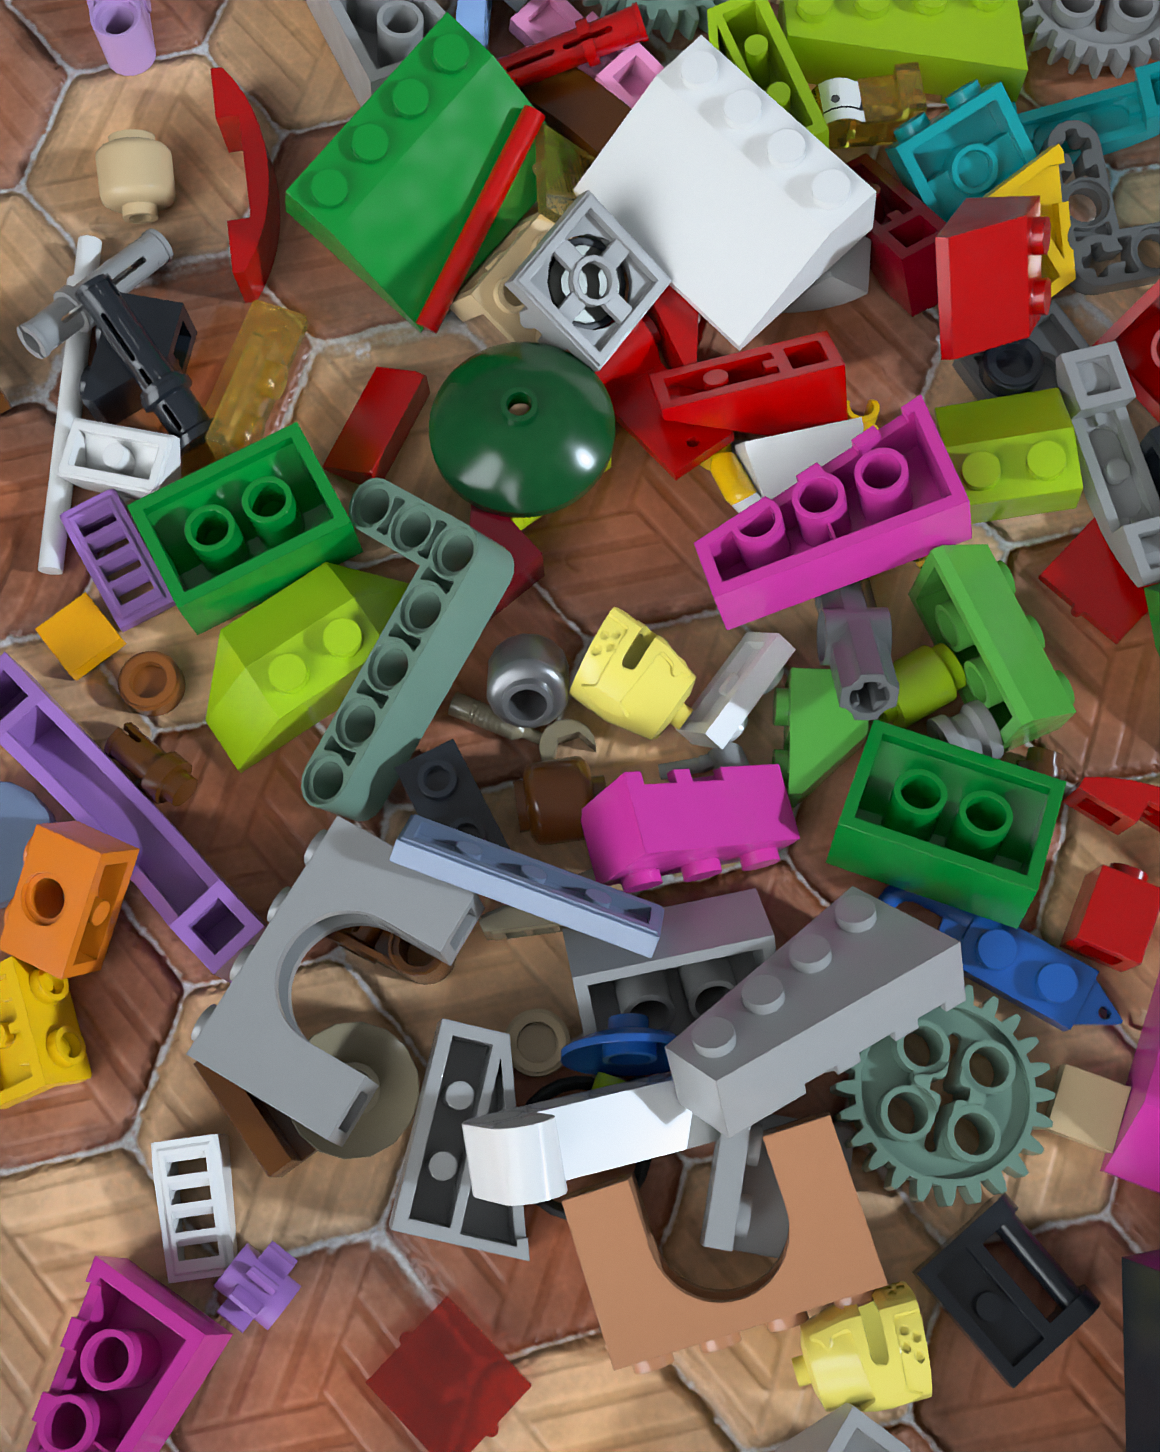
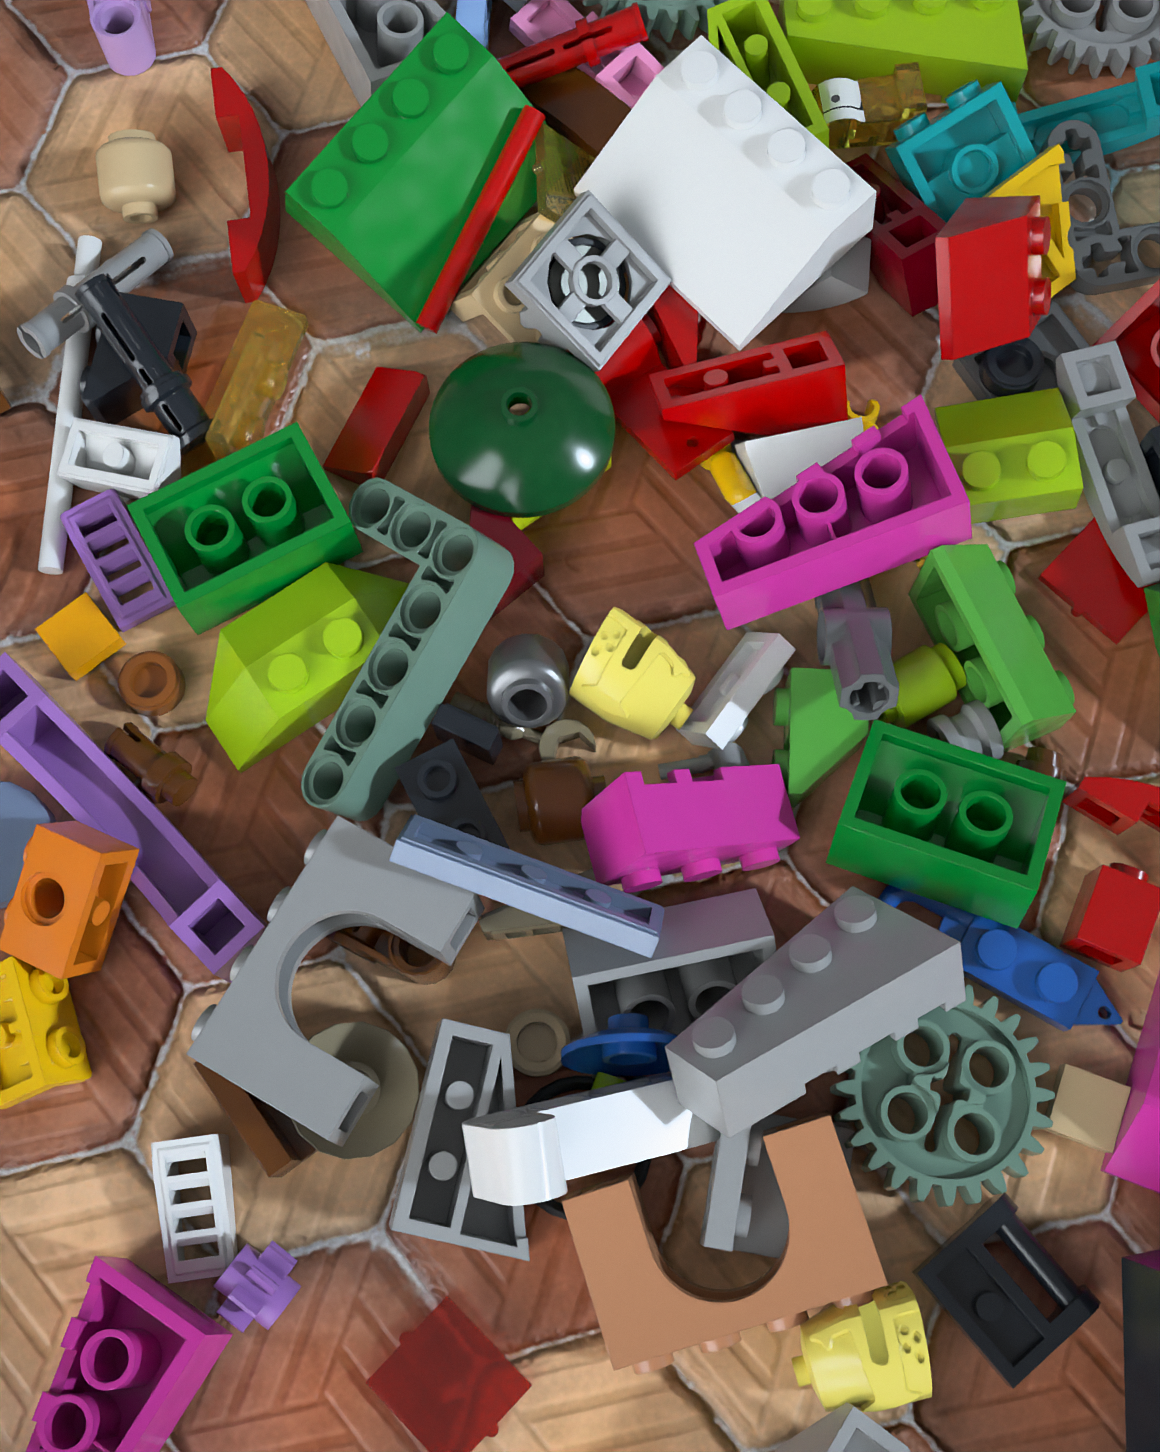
(468, 732): none -> black tile

